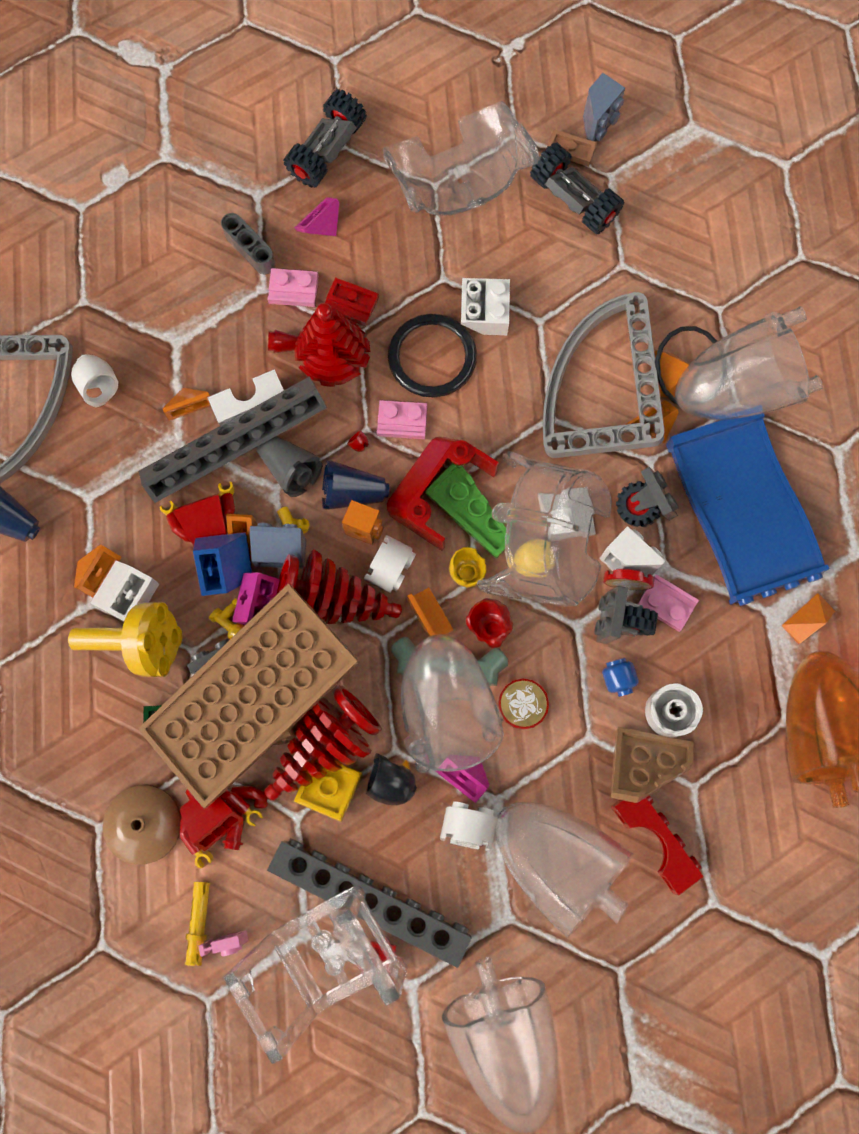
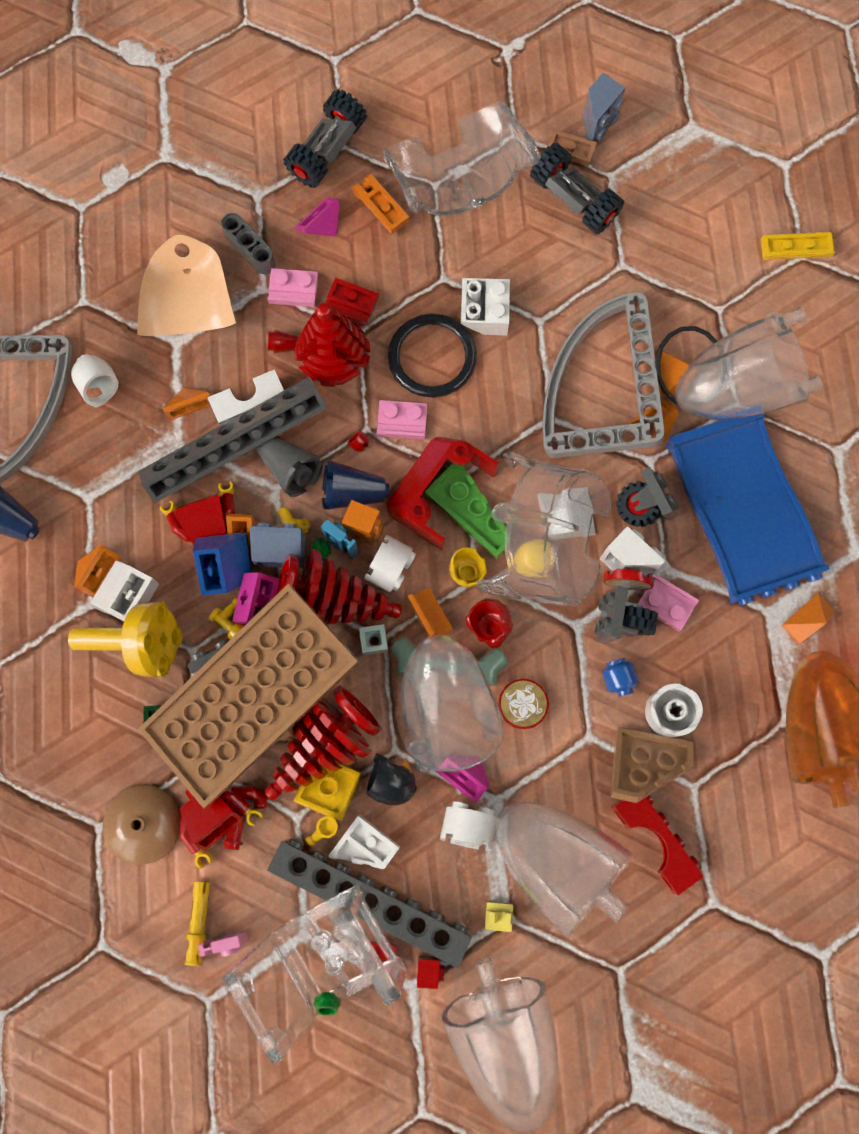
(180, 301): none -> light nougat piece
(321, 546): none -> green plate
(326, 828): none -> yellow piece
(327, 1004): none -> green plate
(337, 536): none -> dark azure plate
(365, 845): none -> white wing
(367, 633): none -> light aqua plate
(381, 204): none -> orange plate
(429, 972): none -> red plate
(498, 916): none -> light yellow tile
(797, 245): none -> yellow tile

